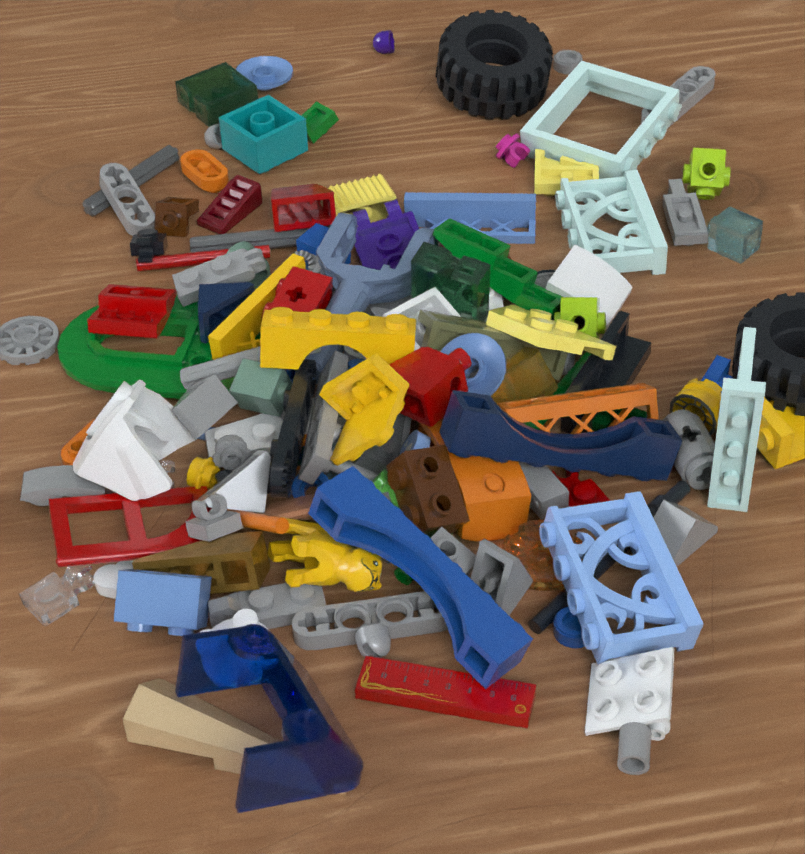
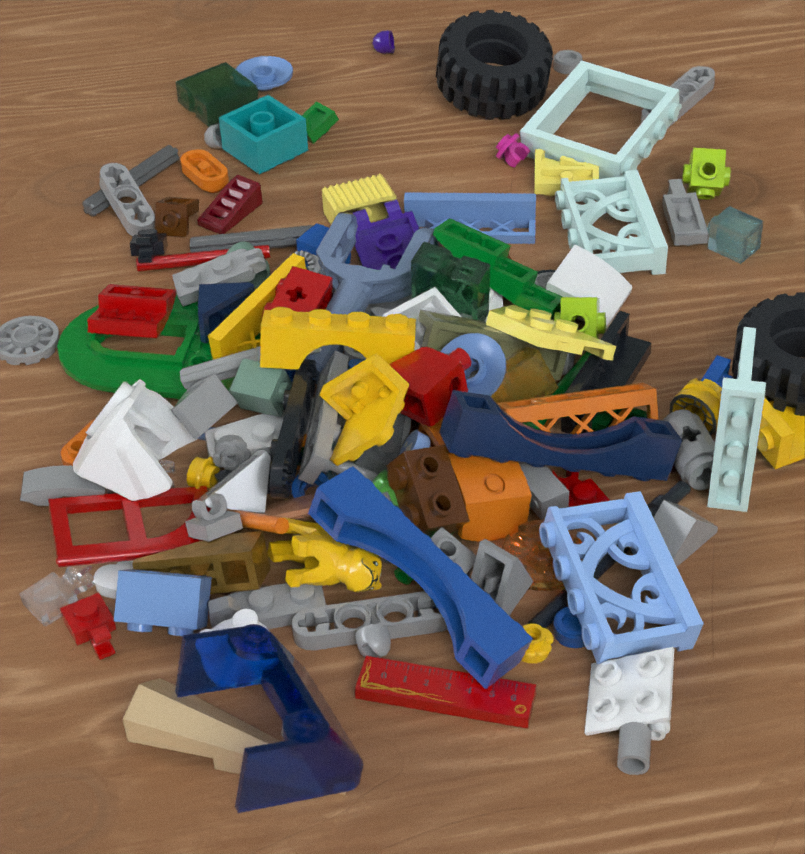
(92, 622): none -> red plate
(301, 207): red torso -> none
(540, 645): none -> yellow plate

